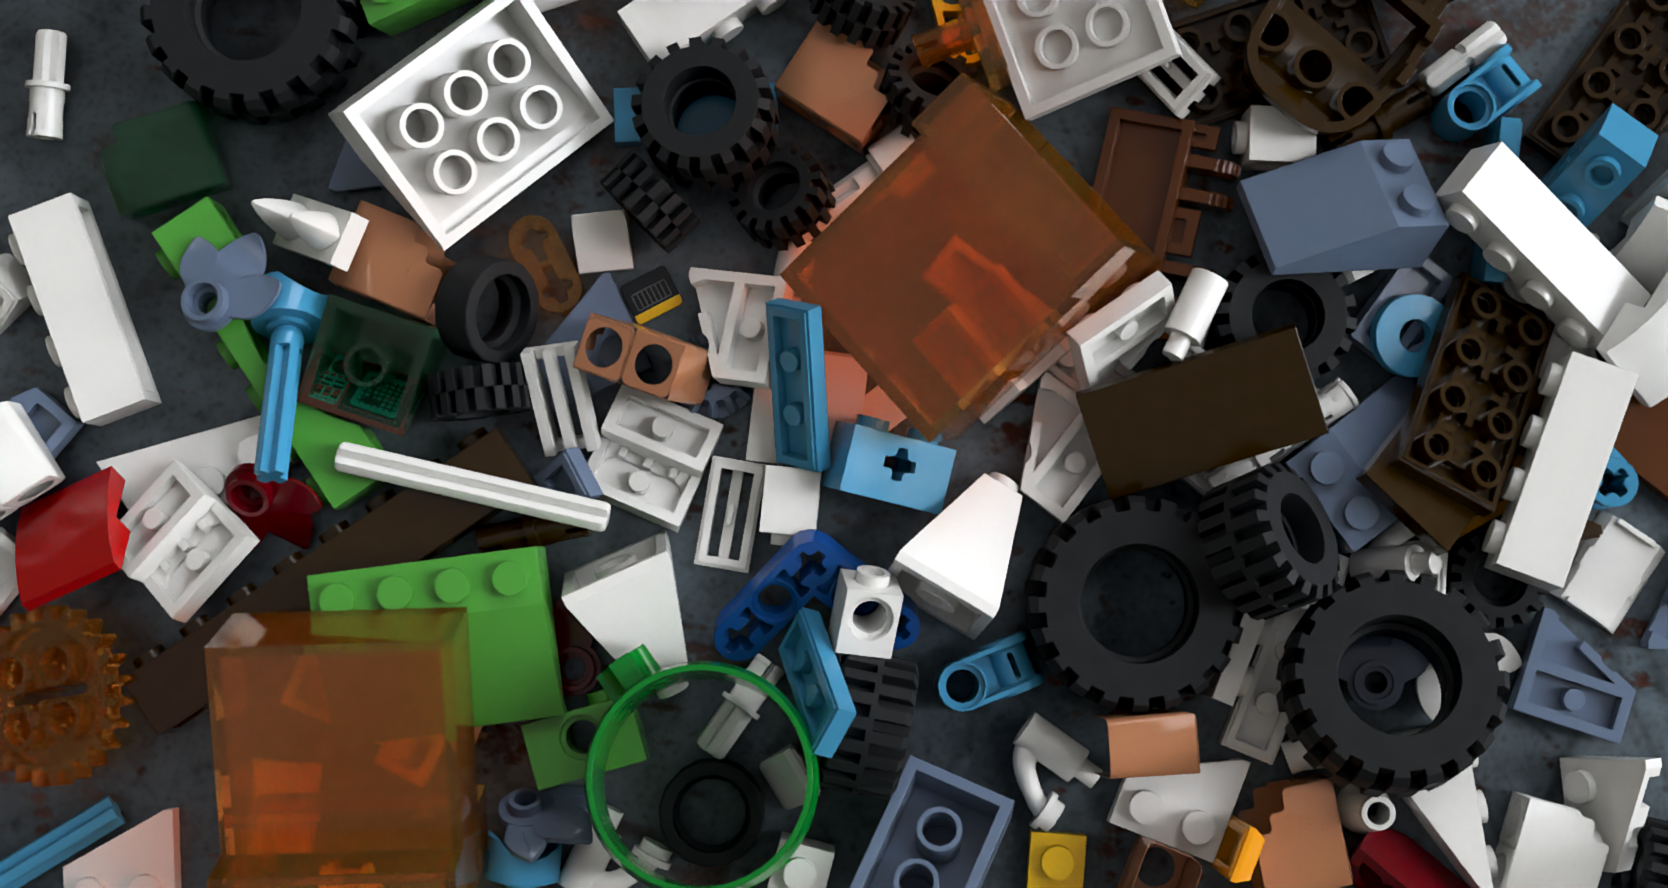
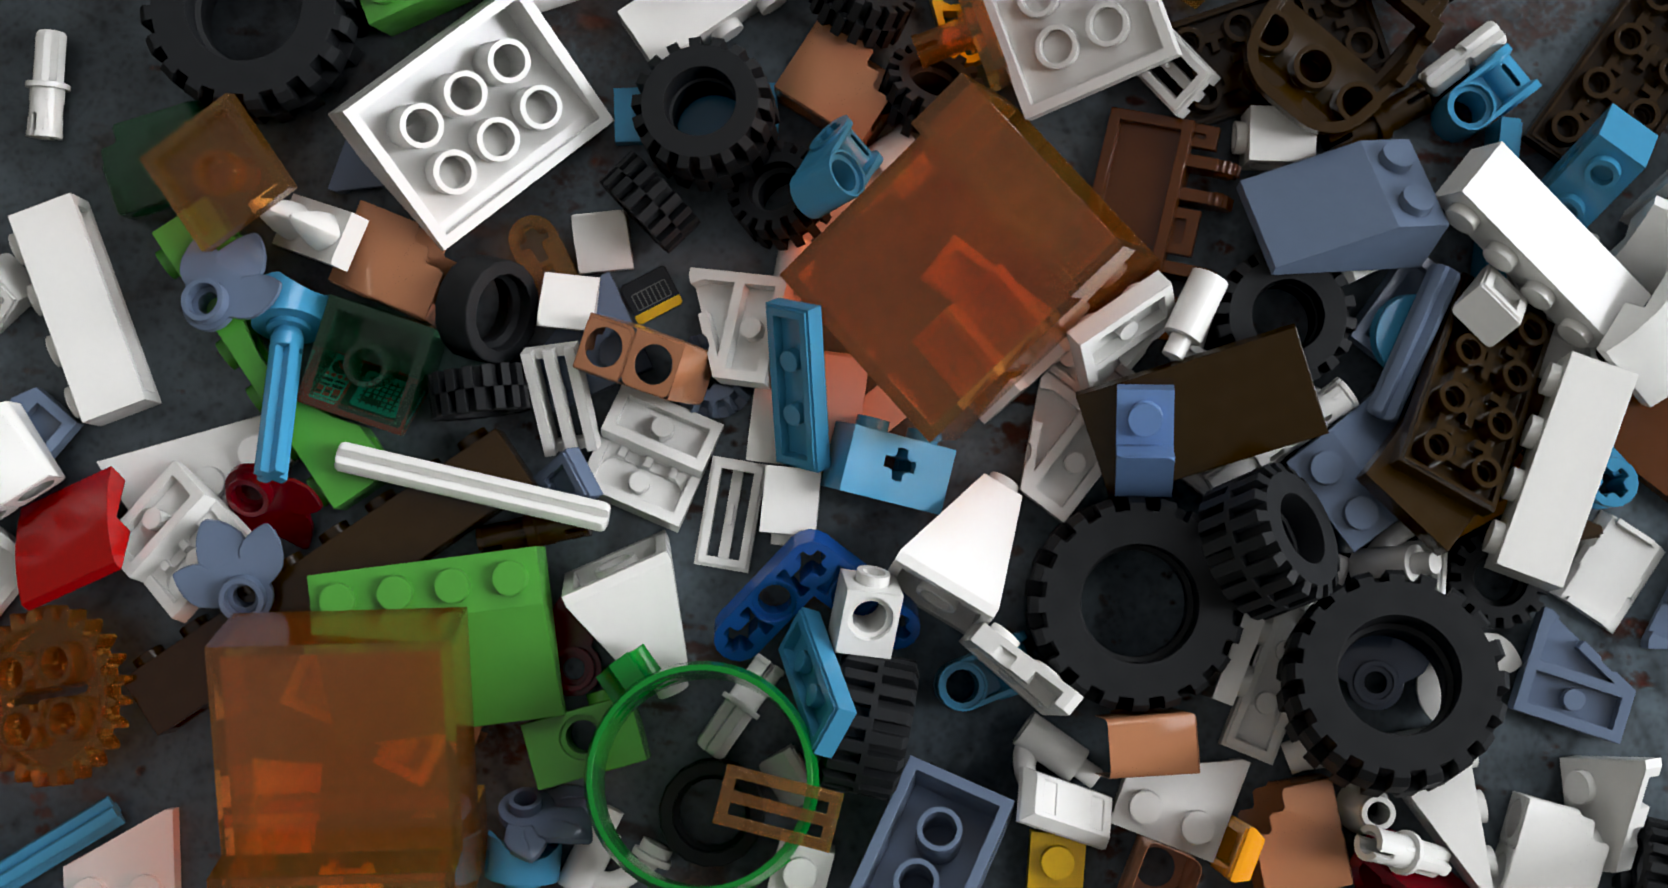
(218, 172): none -> clear orange tile
(232, 561): none -> sand blue plate
(567, 301): none -> white slope
(827, 820): none -> clear orange tile
(833, 170): none -> dark azure piece
(1026, 676): none -> white wing
(1063, 808): none -> white tile
(1144, 440): none -> medium blue slope
(1402, 852): none -> white axle
(1413, 342): none -> sand blue axle
(1490, 306): none -> white slope

